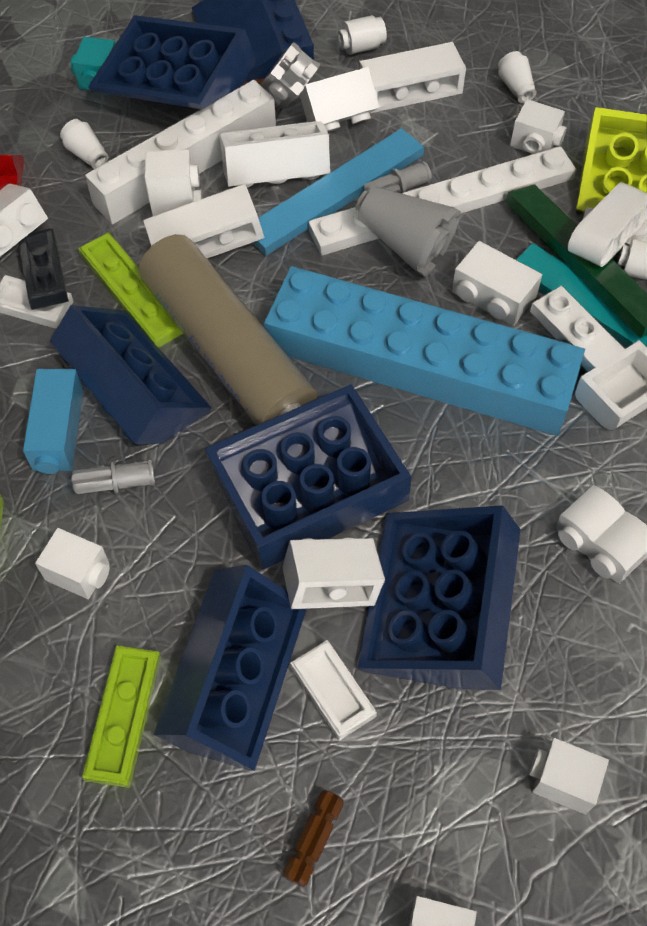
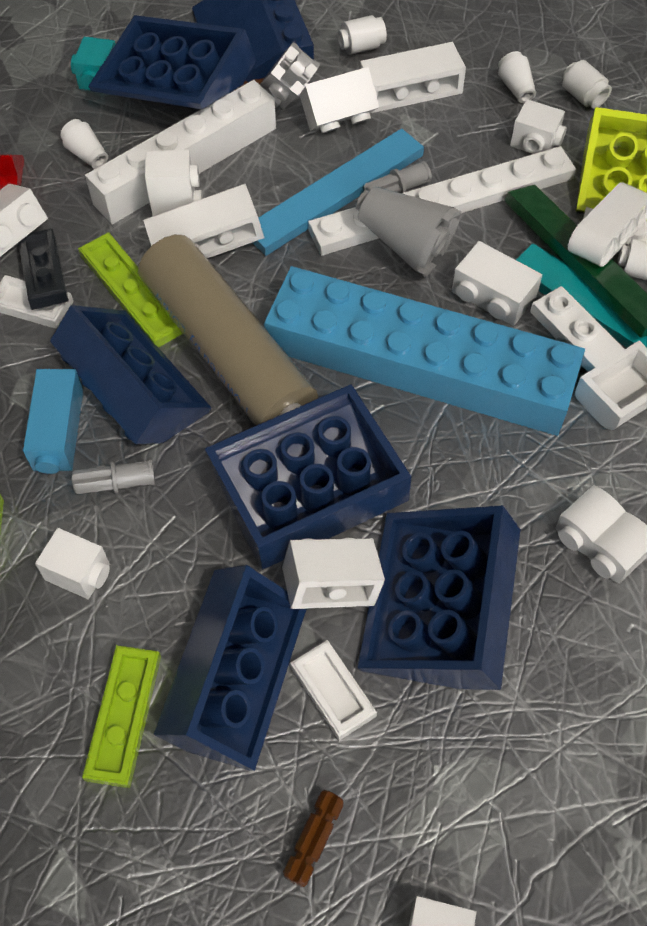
(275, 153): white brick -> none
(568, 775): white brick -> none
(586, 84): none -> white brick

